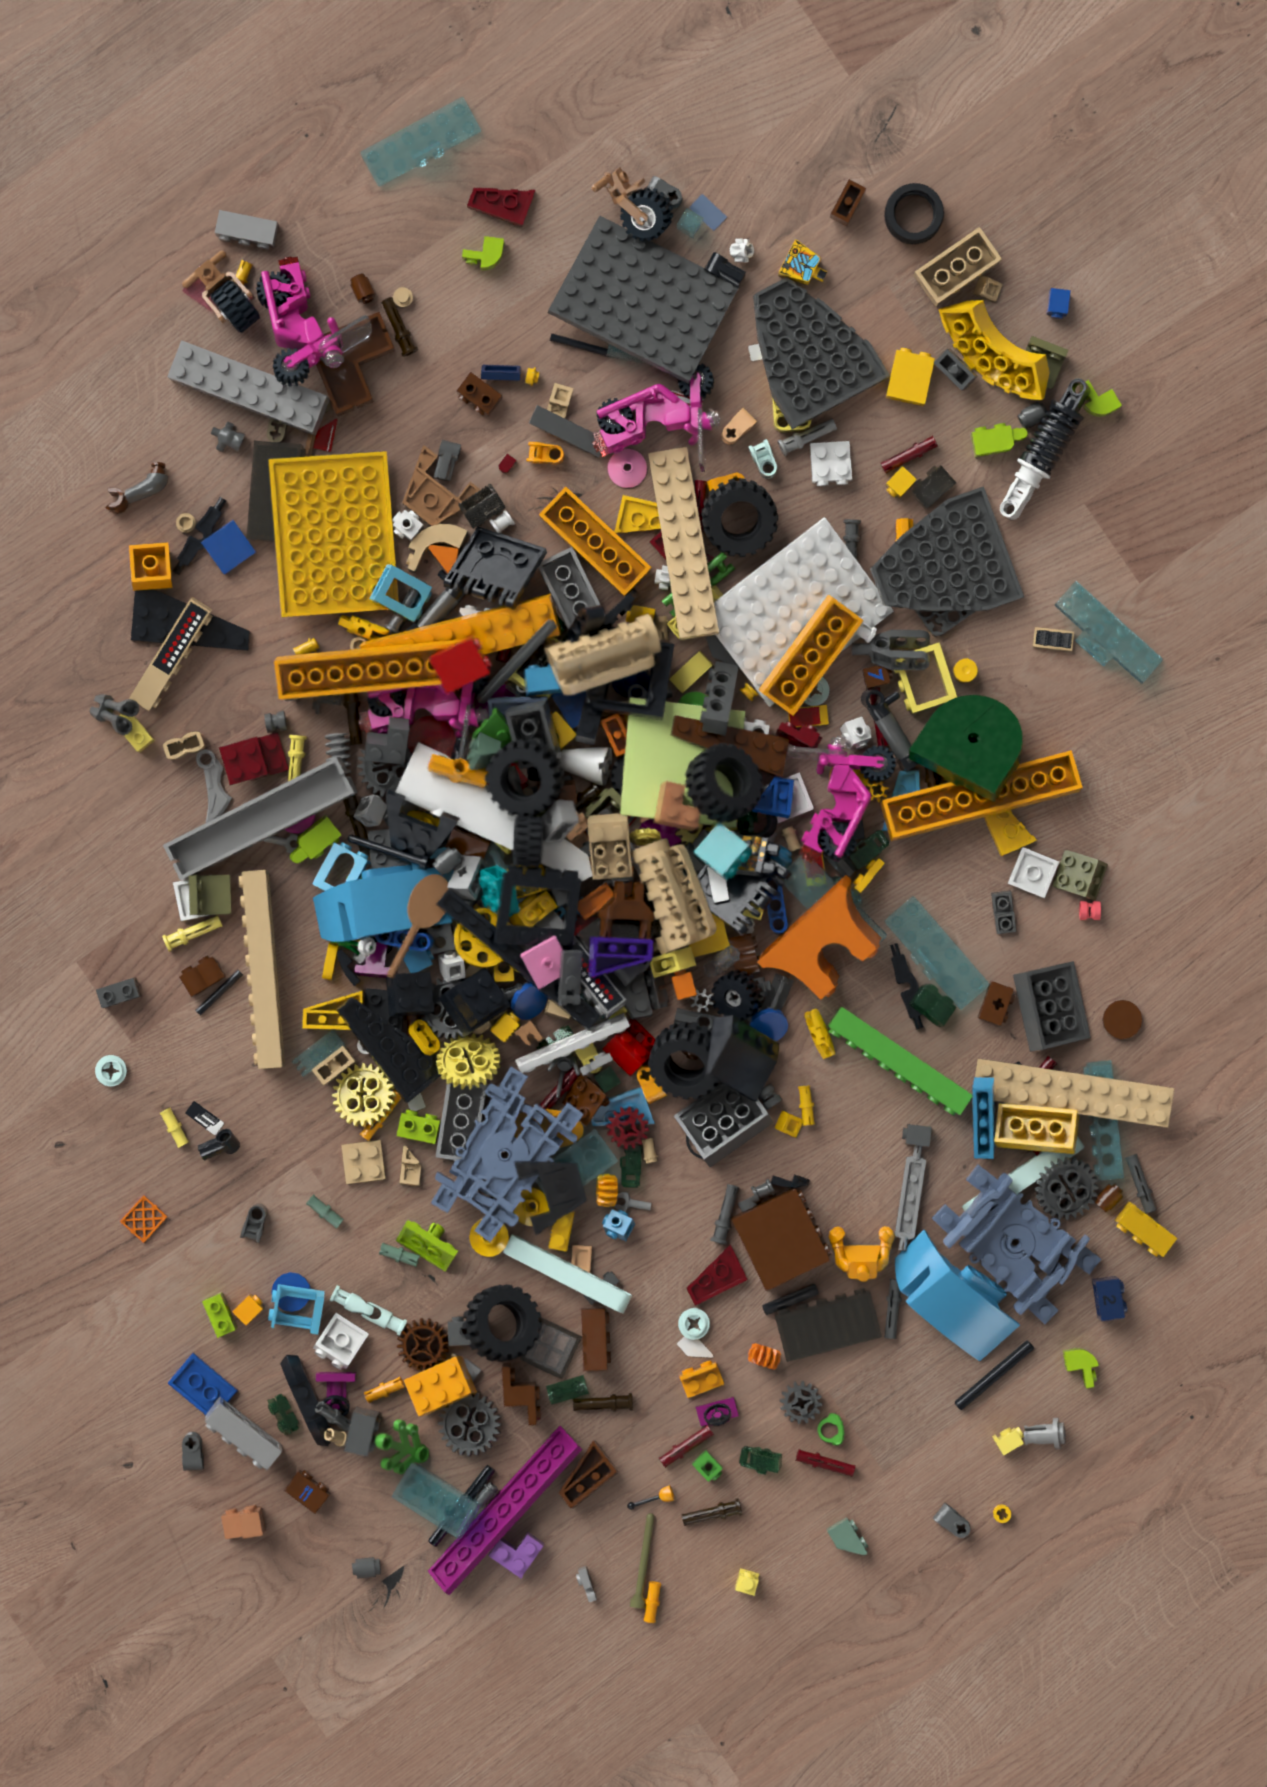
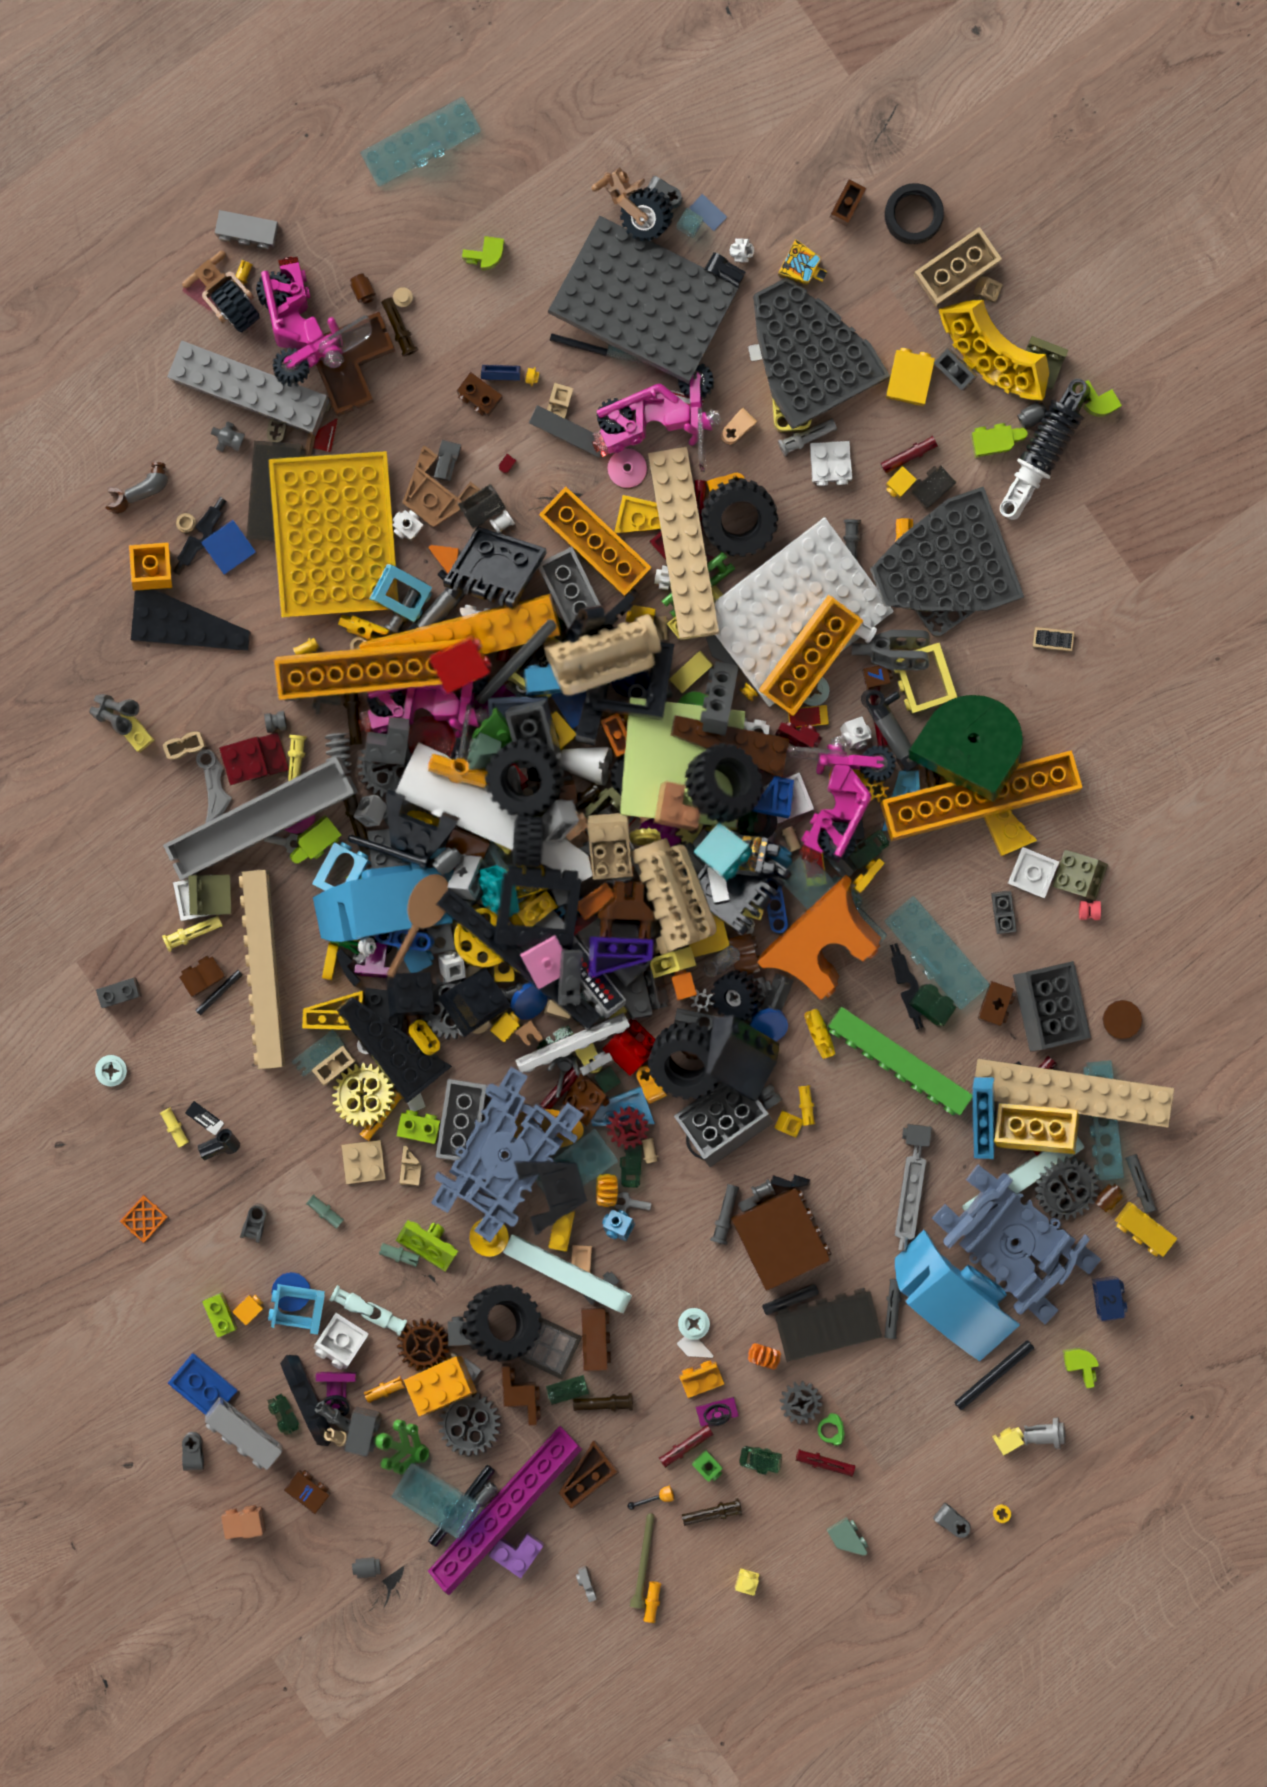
(171, 653): brick -> none
(433, 535): tan arch -> none
(455, 1067): light yellow gear -> none
(502, 204): dark red wing -> none
(524, 1209): yellow dish -> none
(543, 453): light orange piece -> none
(717, 1277): dark red wing -> none
(763, 455): light aqua piece -> none
(861, 1261): light orange torso -> none
(965, 670): yellow piece -> none
(1058, 303): blue brick -> none
(1106, 635): clear light blue bracket -> none

